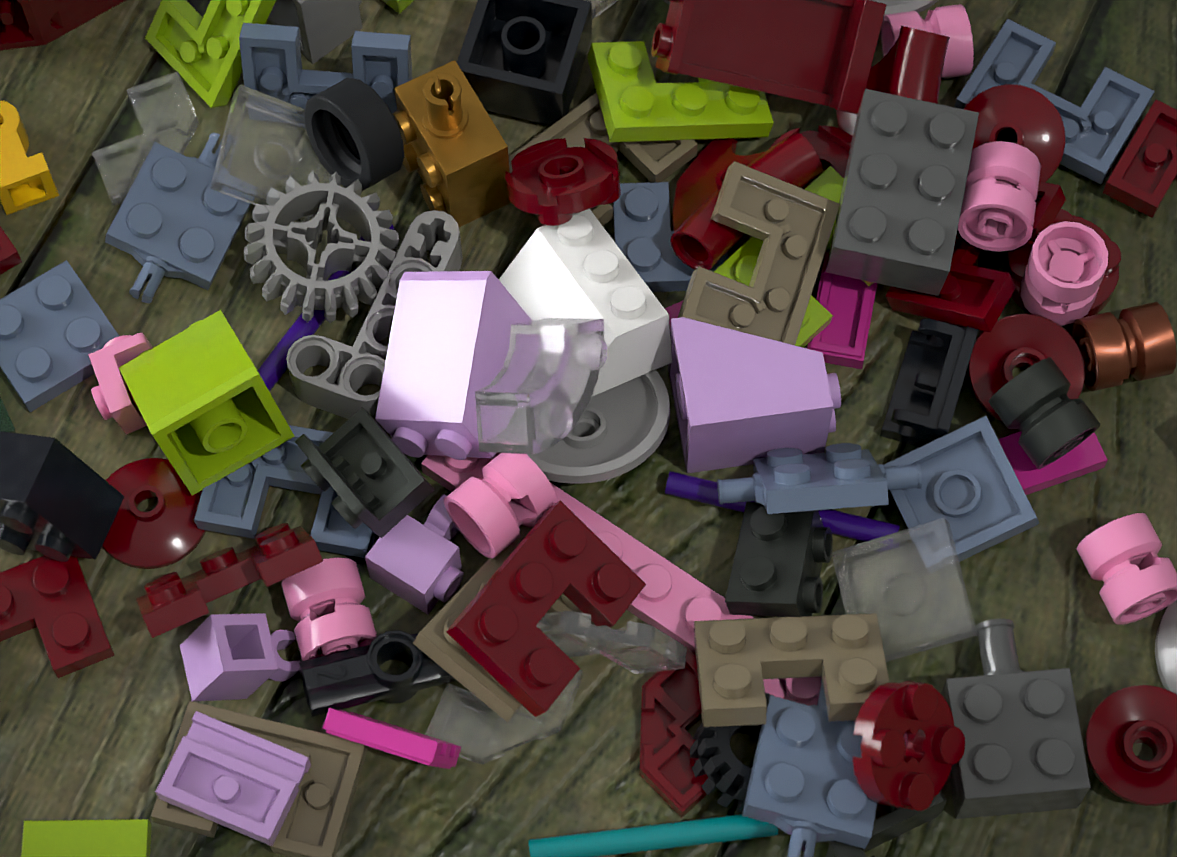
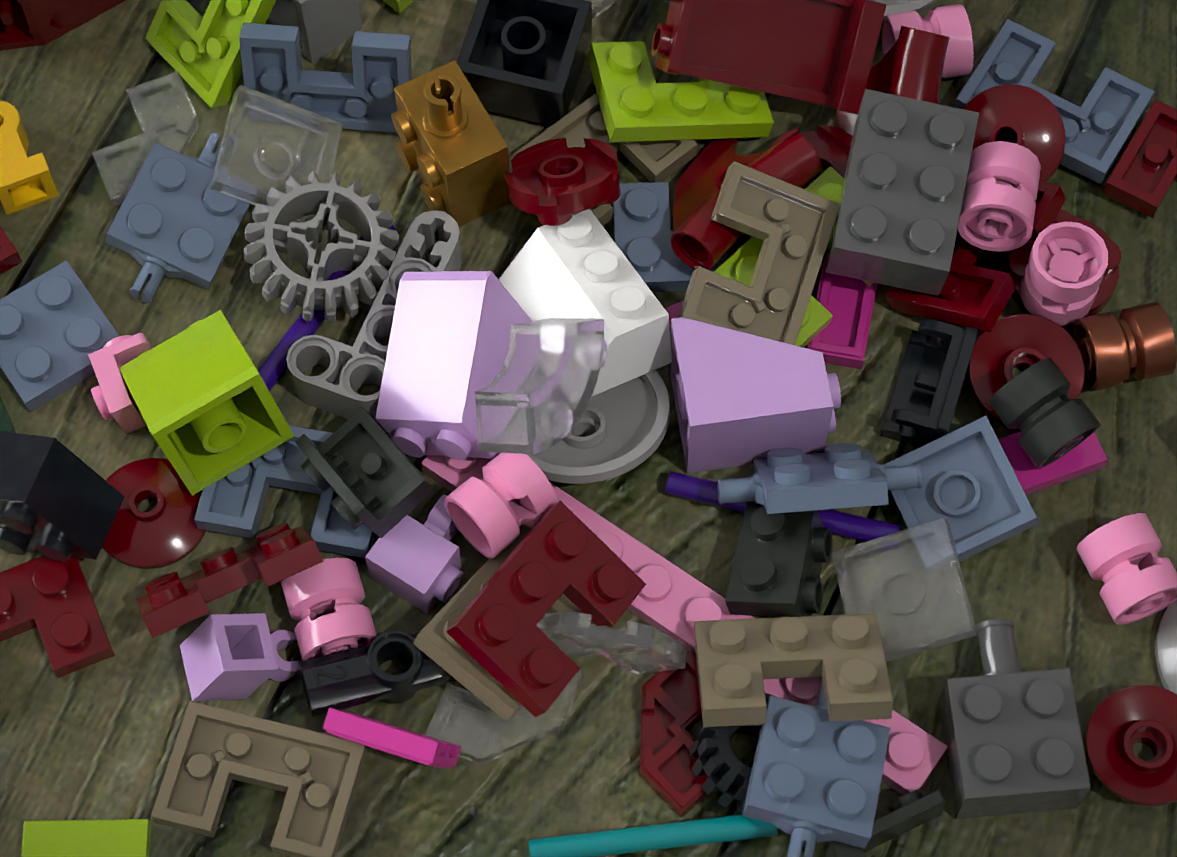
(233, 778): lavender plate -> none
(354, 133): black tyre -> none
(889, 770): dark red plate -> none

